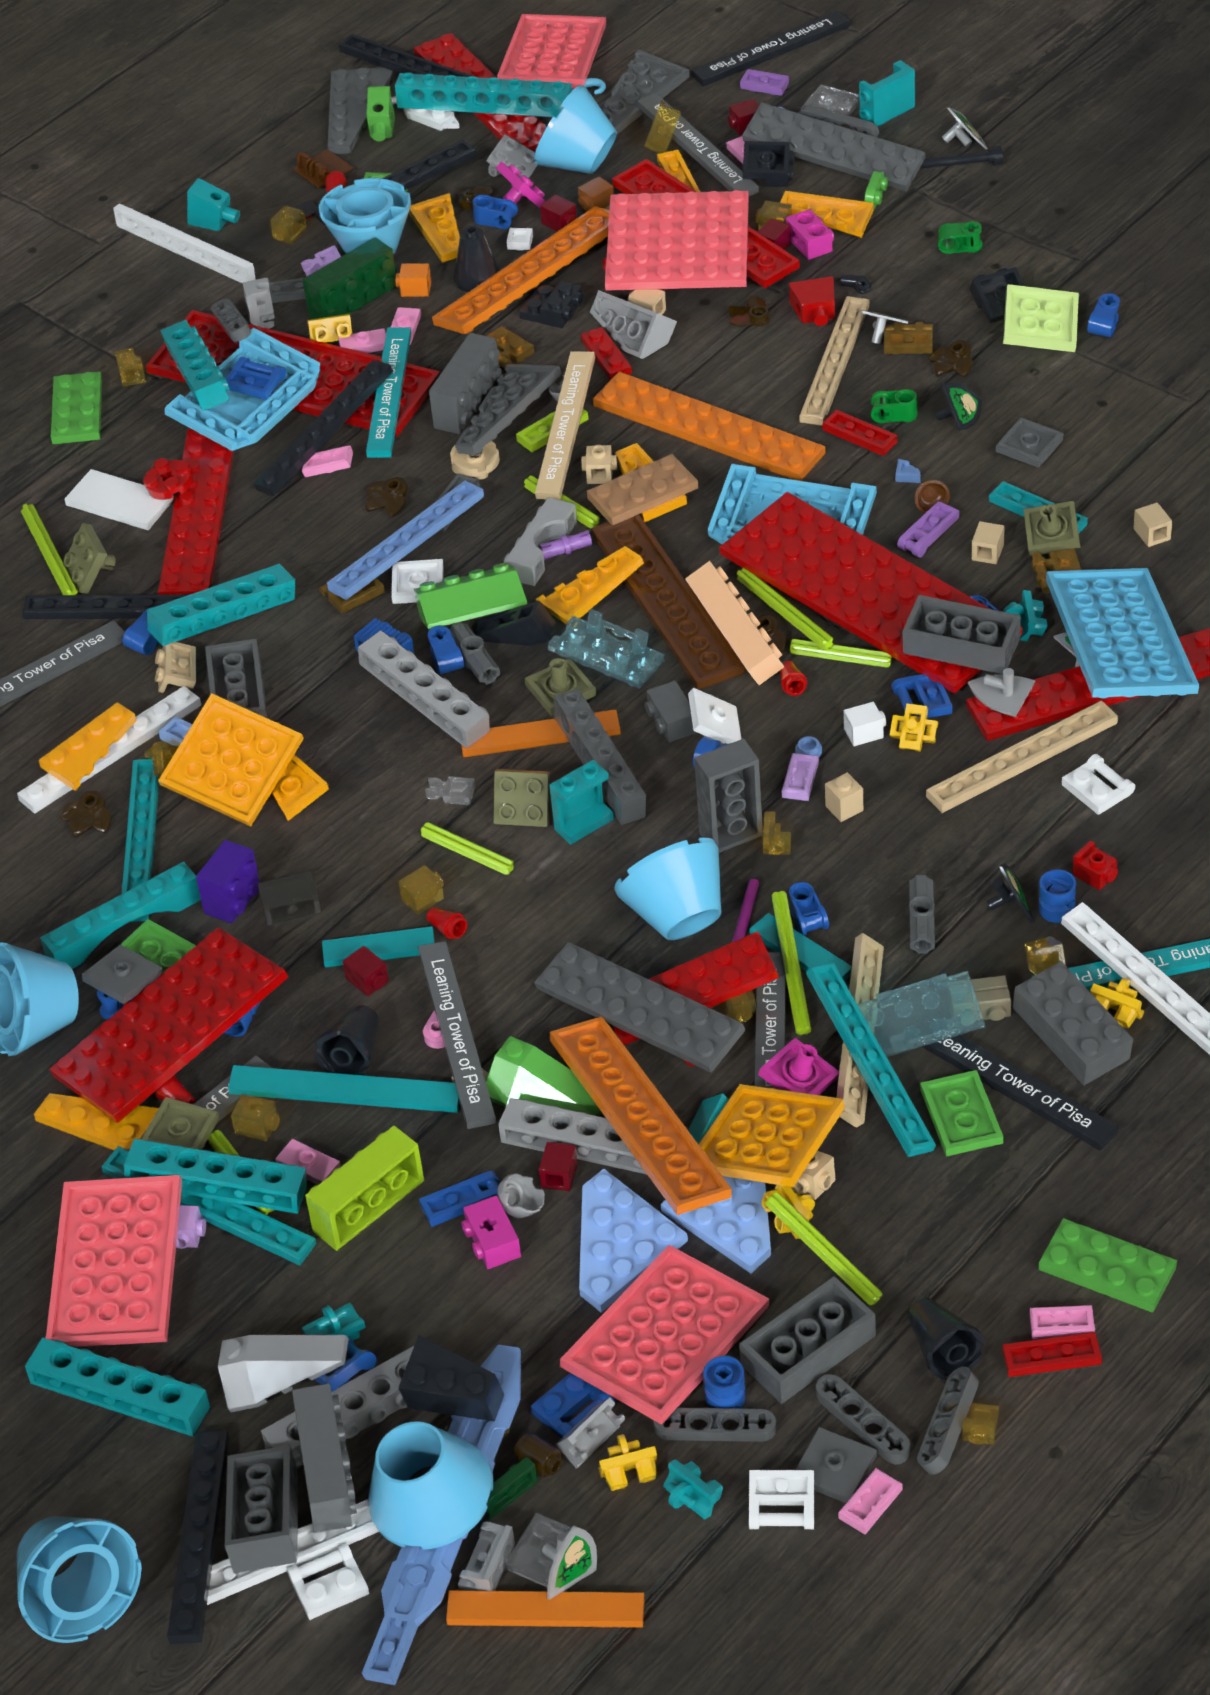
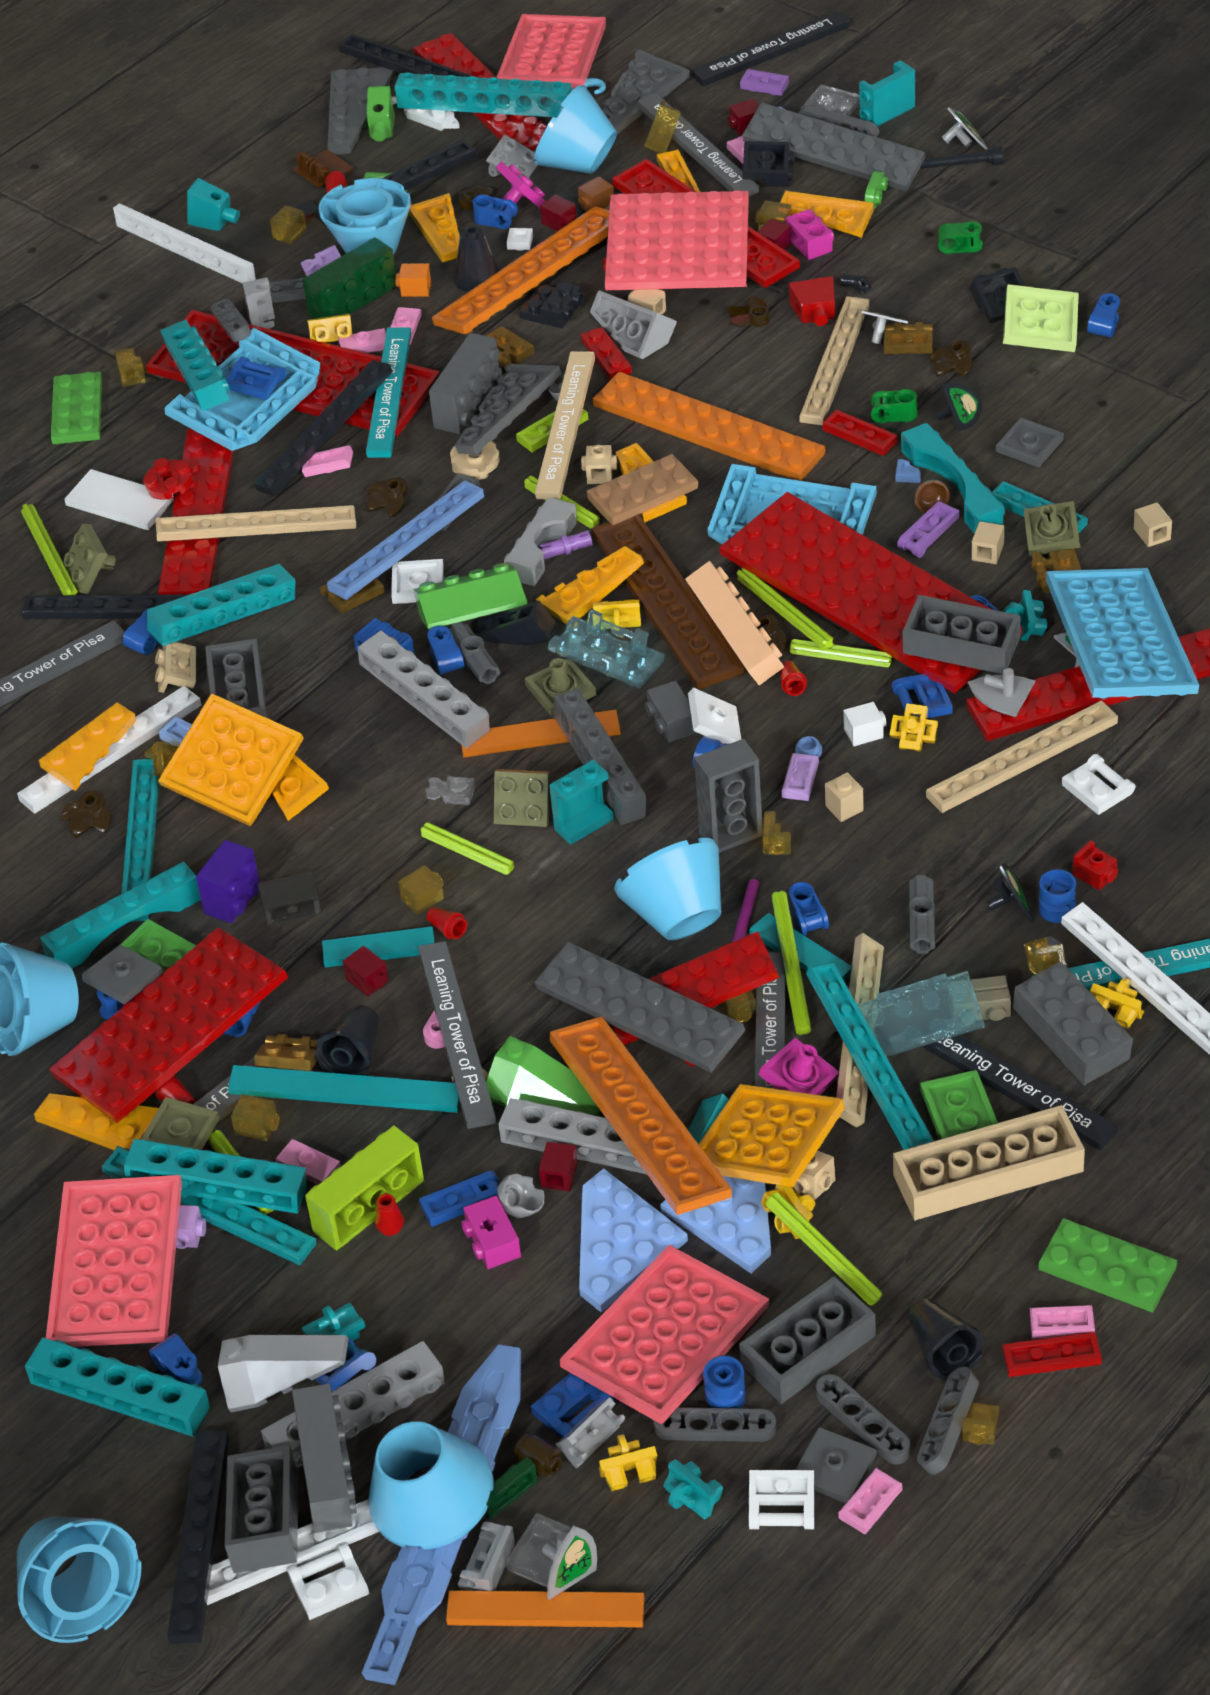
(176, 1360): none -> blue piece
(255, 523): none -> tan tile
(287, 1053): none -> pearl gold plate
(388, 1217): none -> red cone
(449, 1384): black wedge -> none
(620, 613): none -> yellow hips
(929, 451): none -> teal arch
(988, 1162): none -> tan brick

